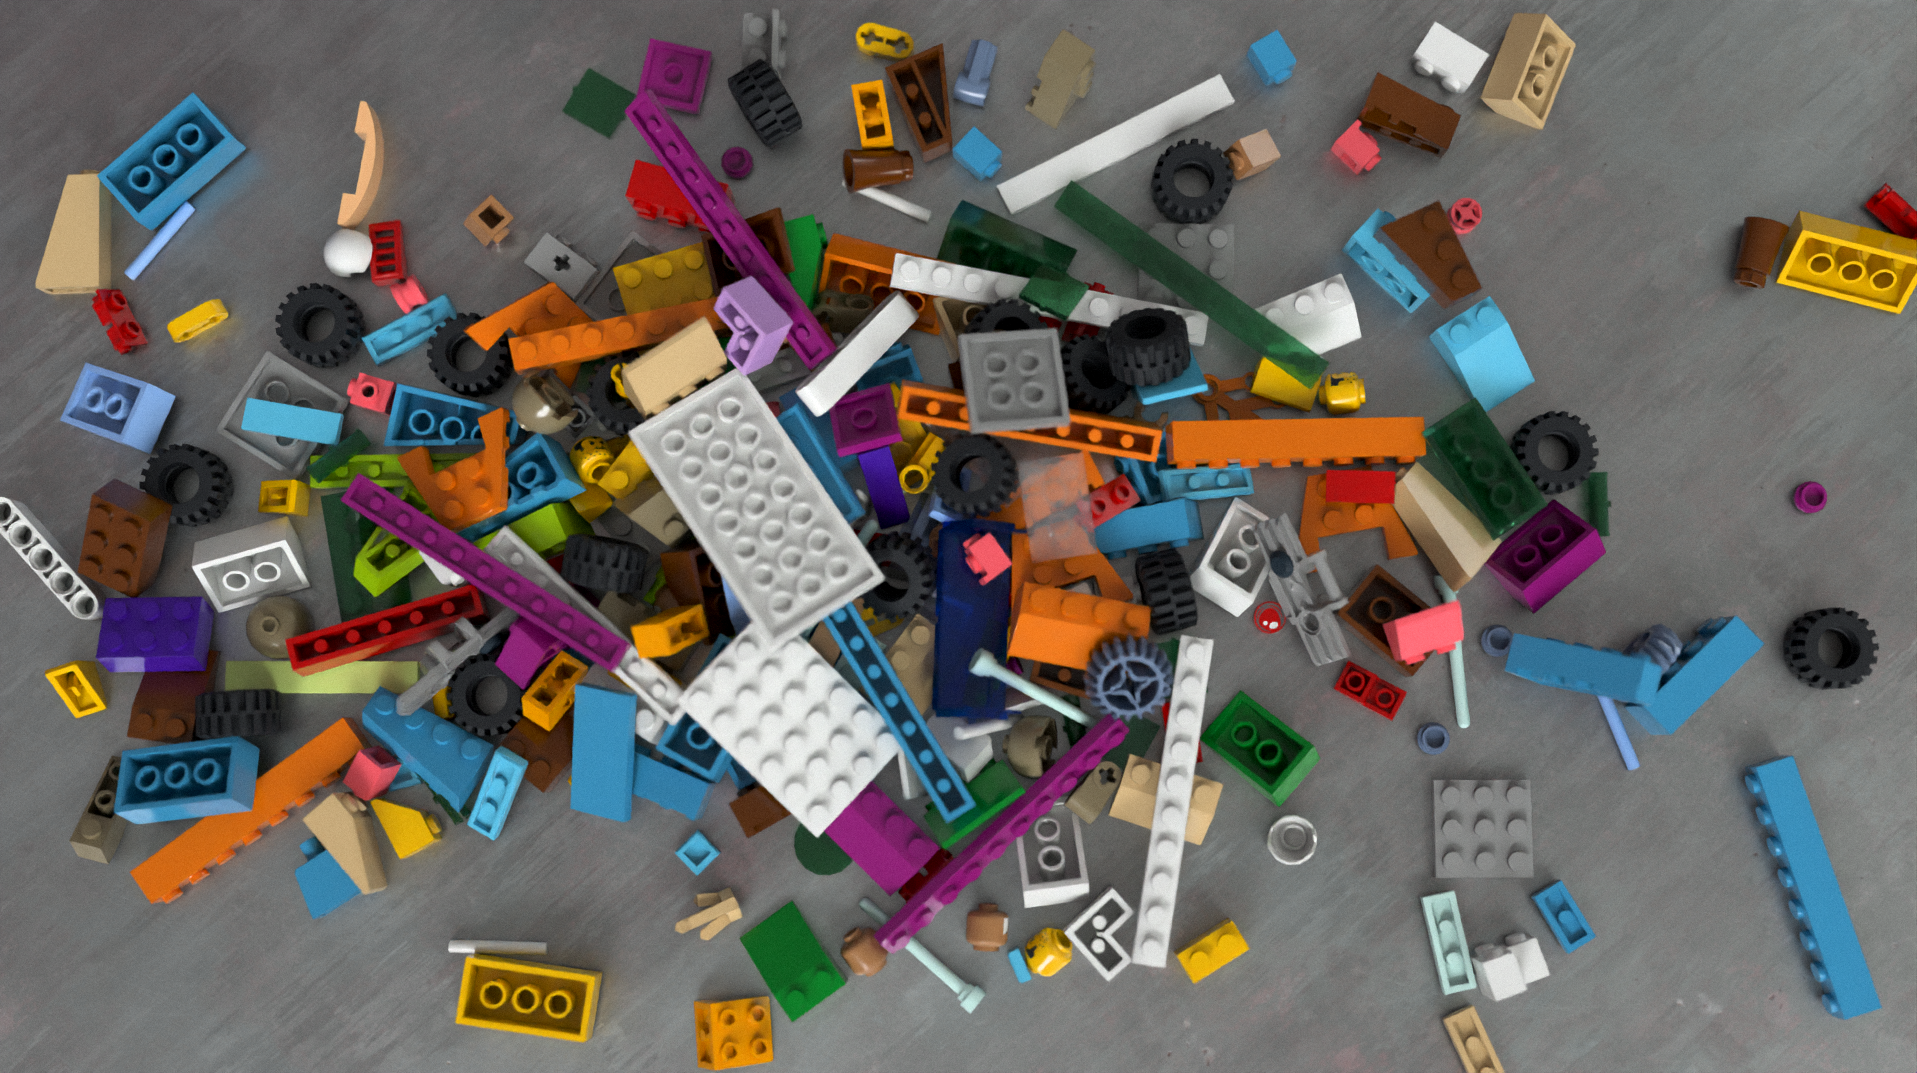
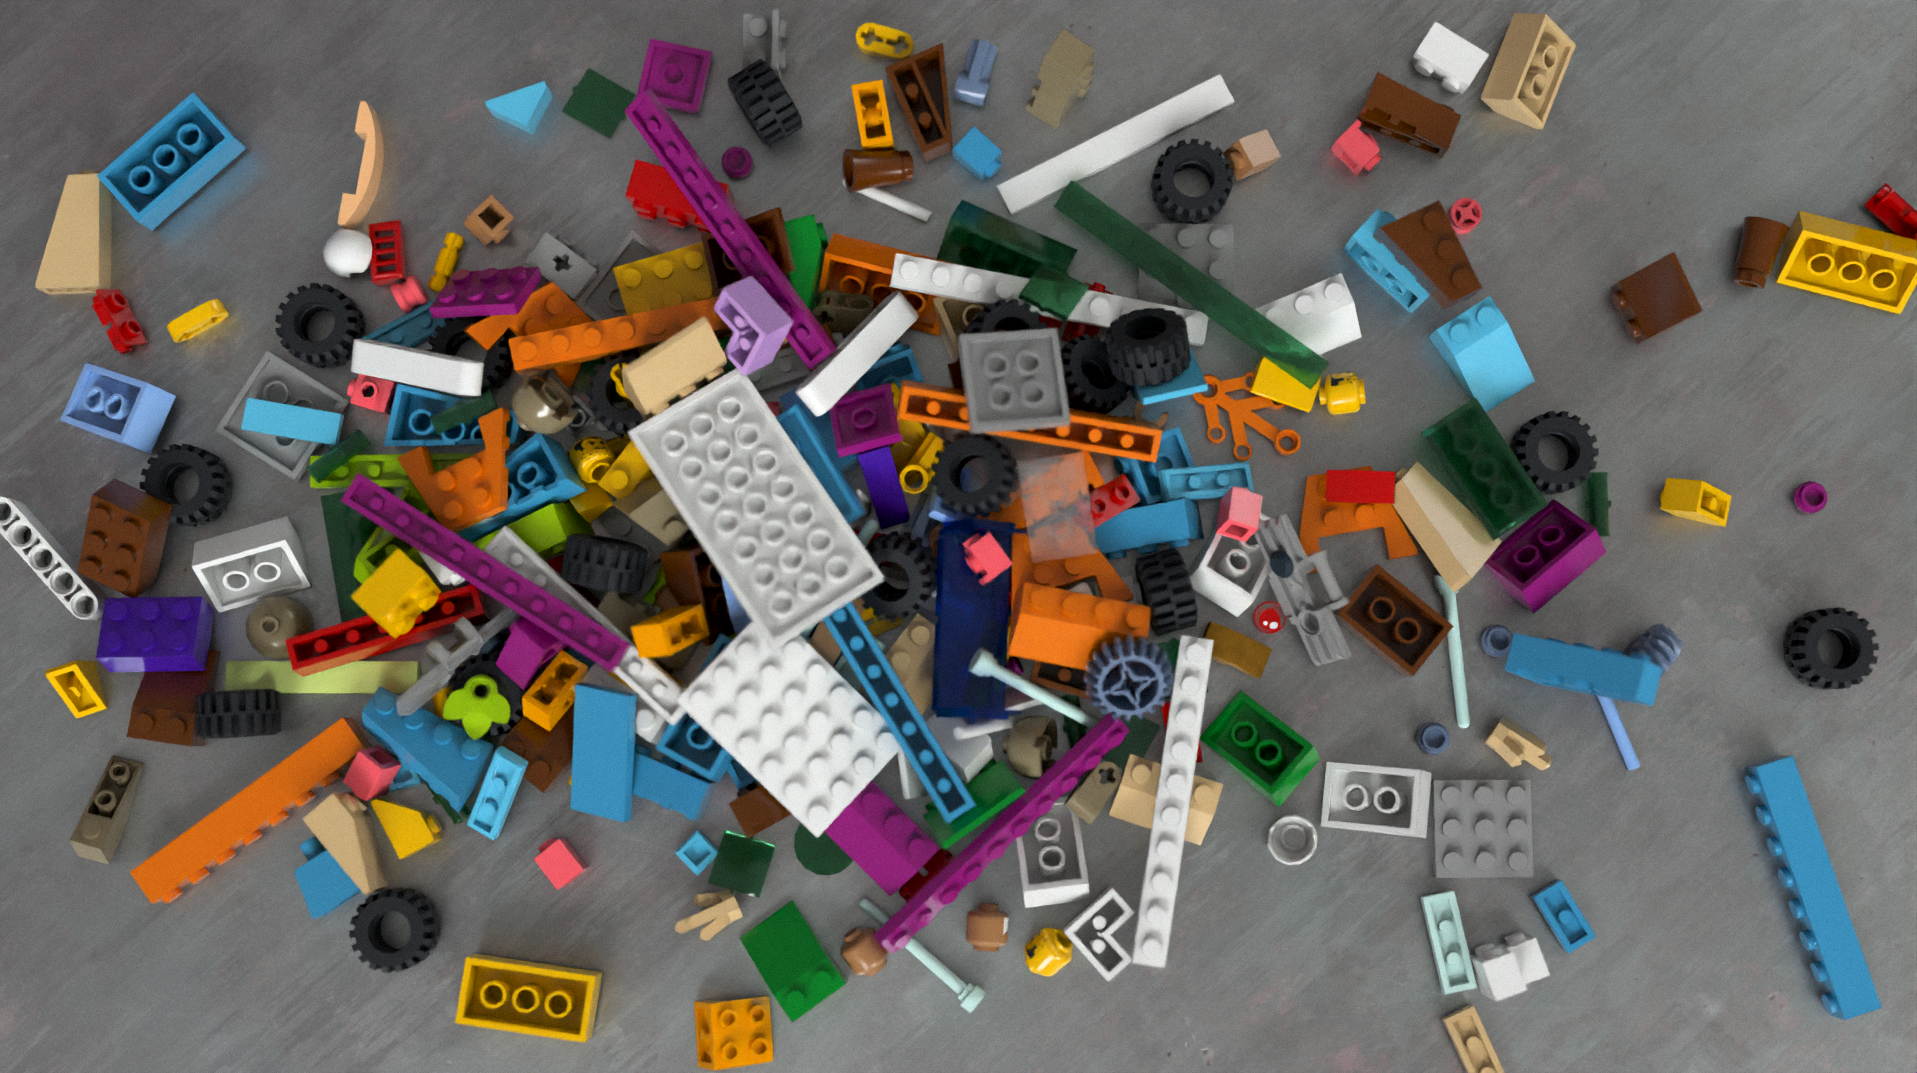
(159, 240): light blue bar -> none
(187, 780): dark azure brick -> none
(284, 497): yellow slope -> none
(369, 937): none -> black tyre
(397, 594): none -> yellow brick
(417, 367): none -> white beam
(446, 261): none -> yellow axle
(464, 412): none -> clear green pin
(477, 711): none -> lime plate
(486, 292): none -> magenta plate
(498, 947): white bar -> none
(522, 107): none -> medium azure slope
(560, 862): none -> coral brick
(741, 864): none -> clear green piece
(1019, 965): medium azure tile -> none
(1211, 950): yellow brick -> none
(1237, 650): none -> pearl gold slope
(1239, 513): none -> coral brick
(1272, 58): dark azure brick -> none
(1295, 441): orange brick -> none
(1370, 691): red slope -> none
(1376, 799): none -> white slope
(1425, 631): coral slope -> none
(1517, 744): none -> tan rock
(1655, 299): none -> reddish brown slope
(1695, 501): none -> yellow slope
(1697, 673): dark azure brick -> none

